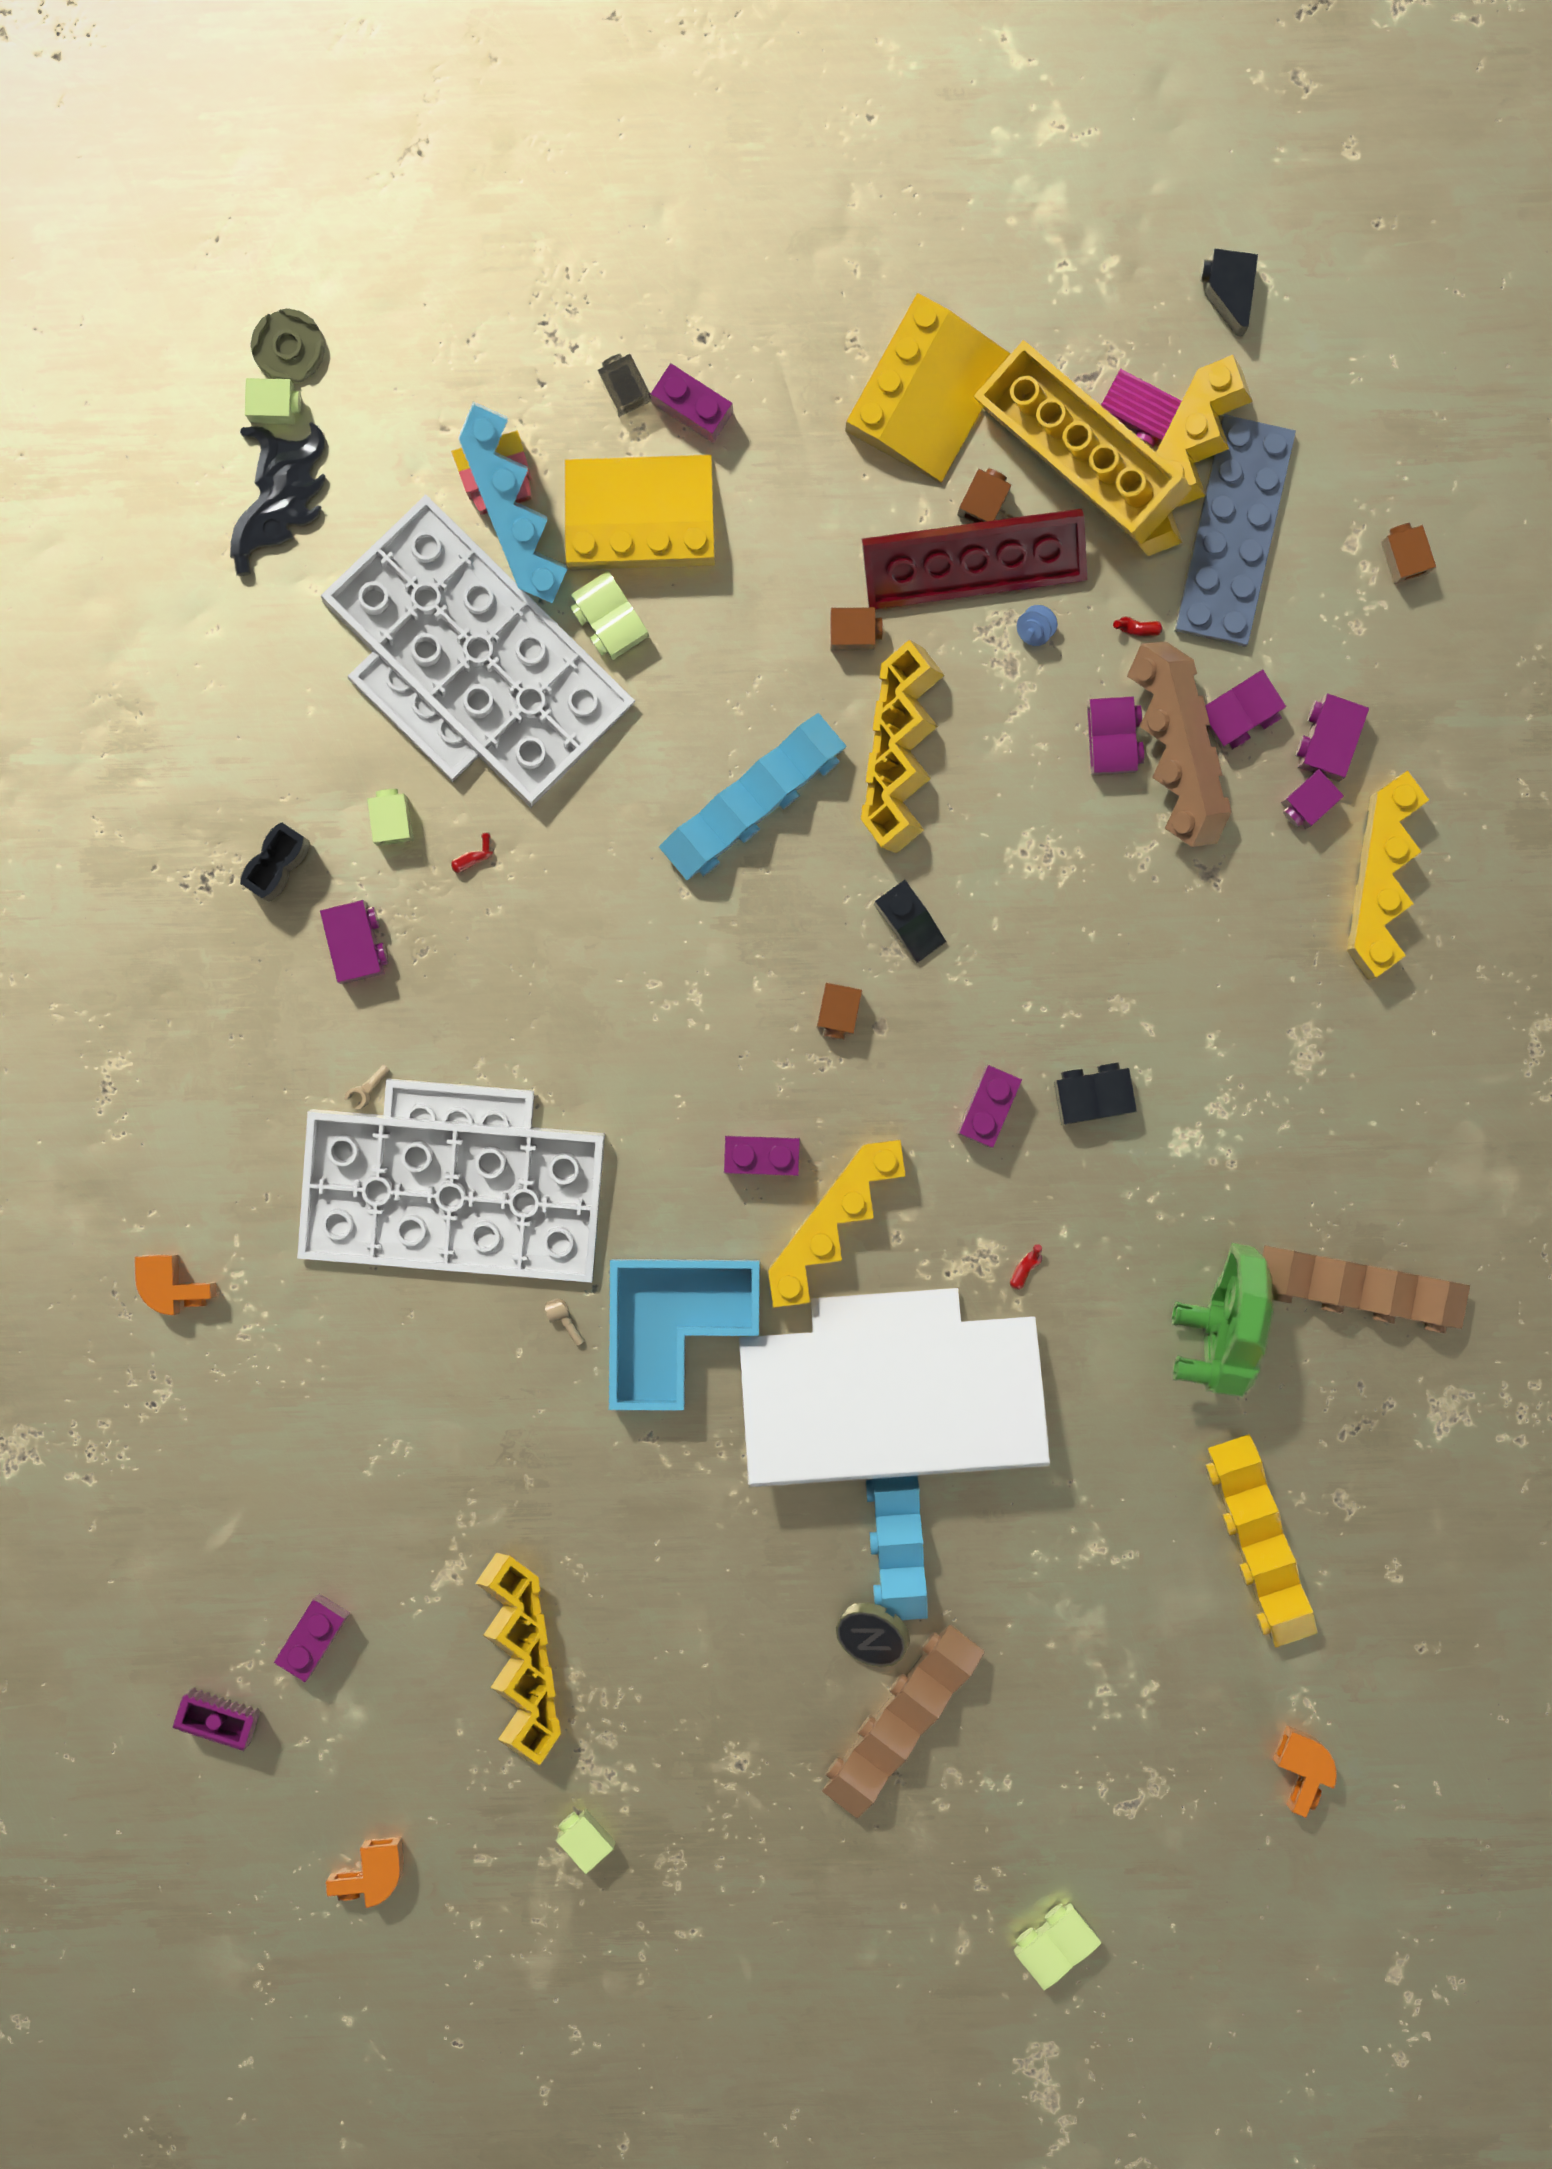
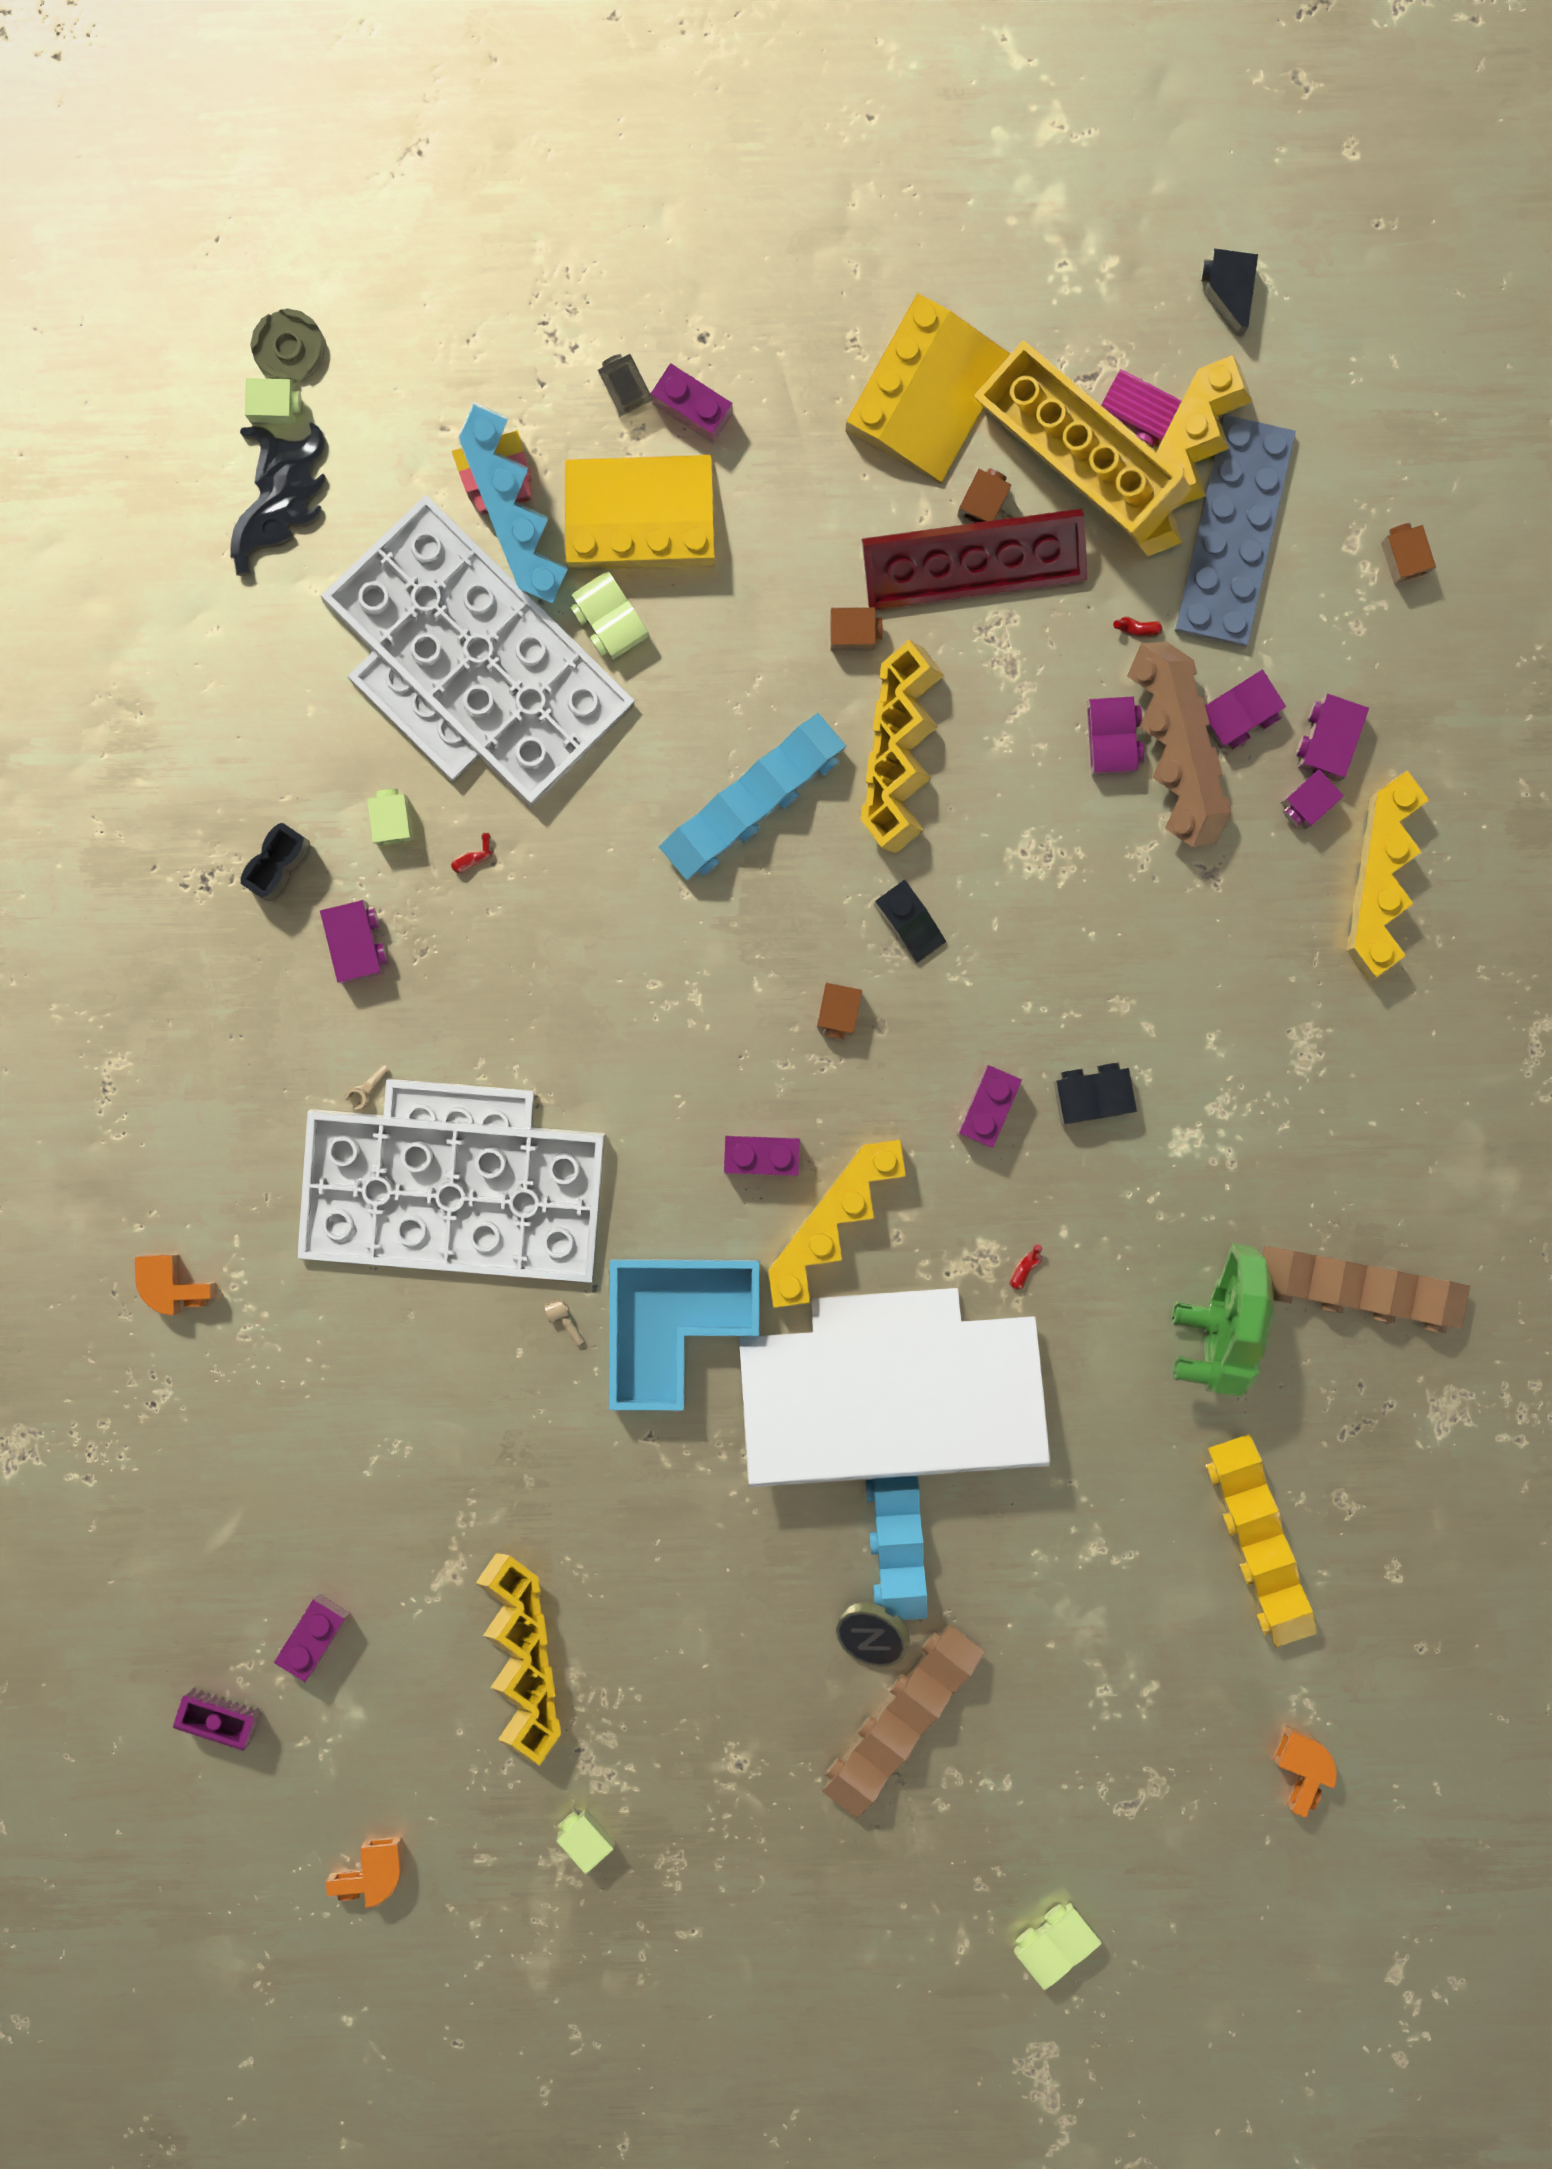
(1037, 625): medium blue wheel -> none

